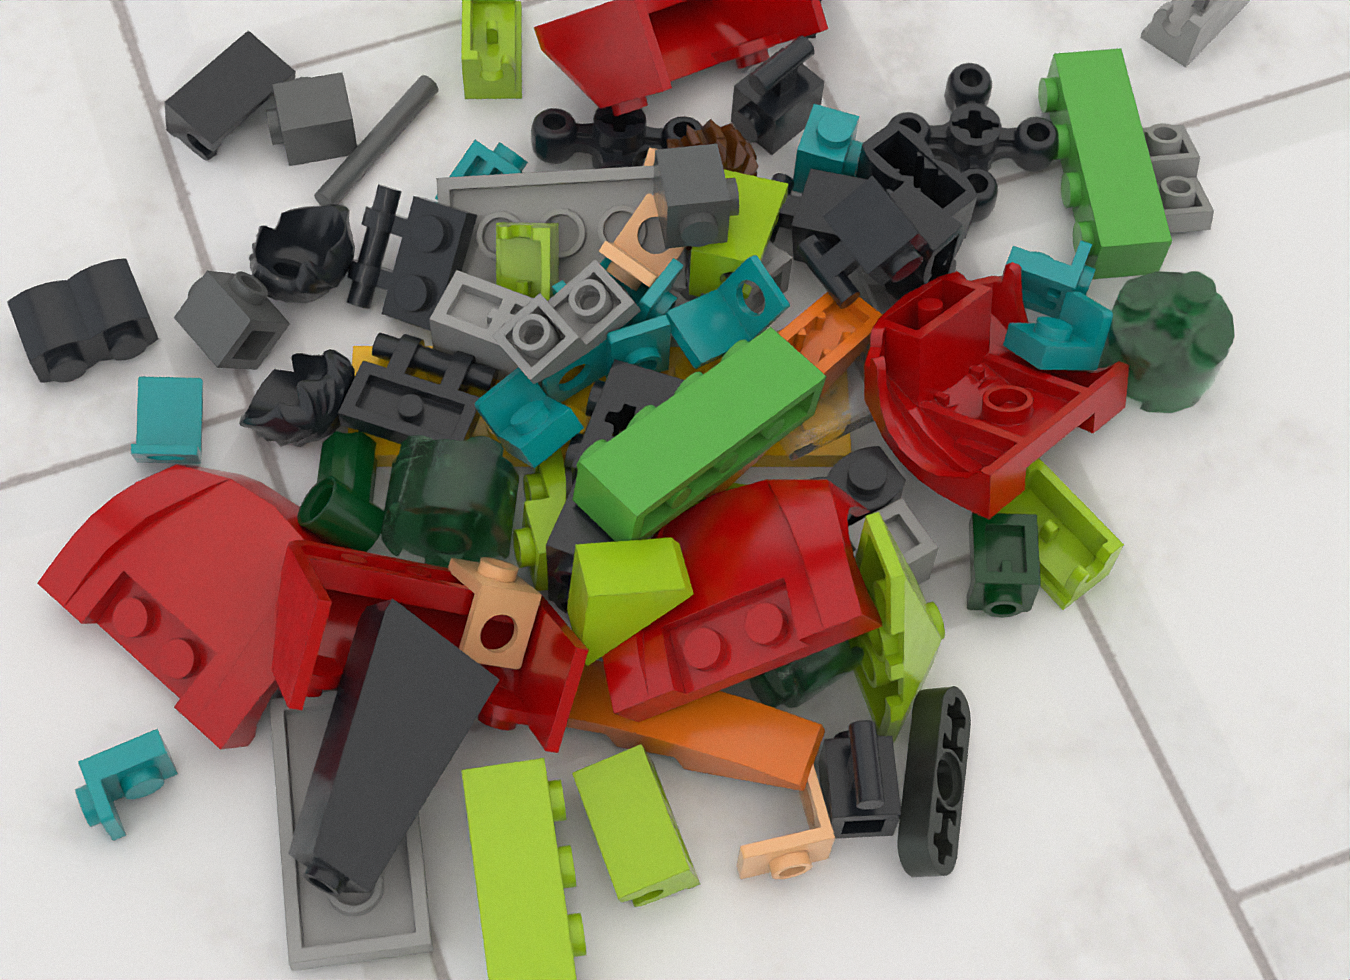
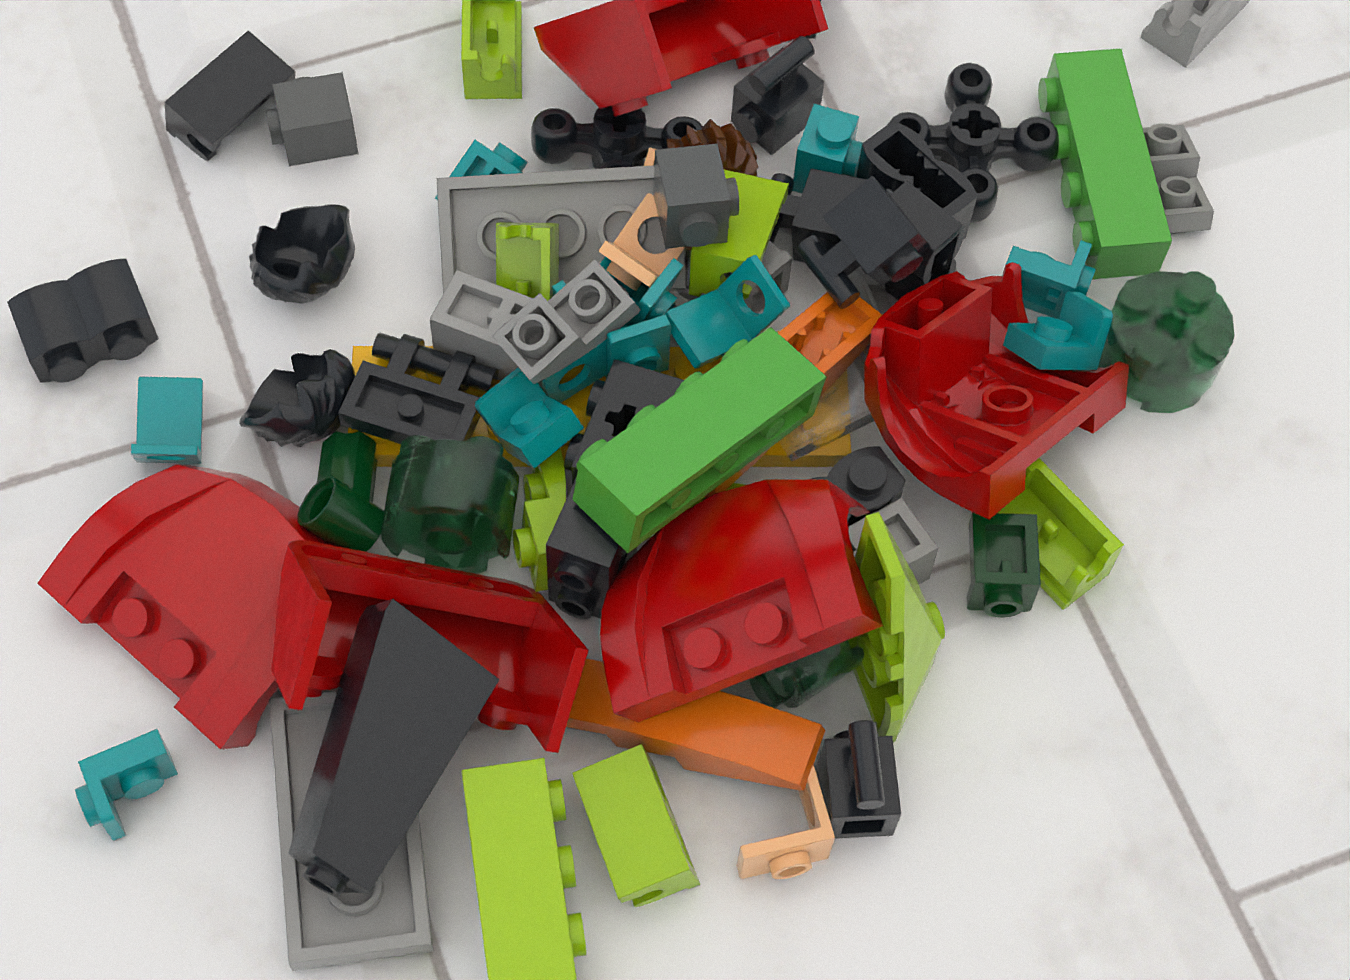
(232, 319): dark grey brick -> none
(377, 141): dark grey bar -> none
(429, 254): black plate -> none
(496, 592): light nougat bracket -> none
(623, 589): lime slope -> none
(934, 782): pearl dark grey beam -> none

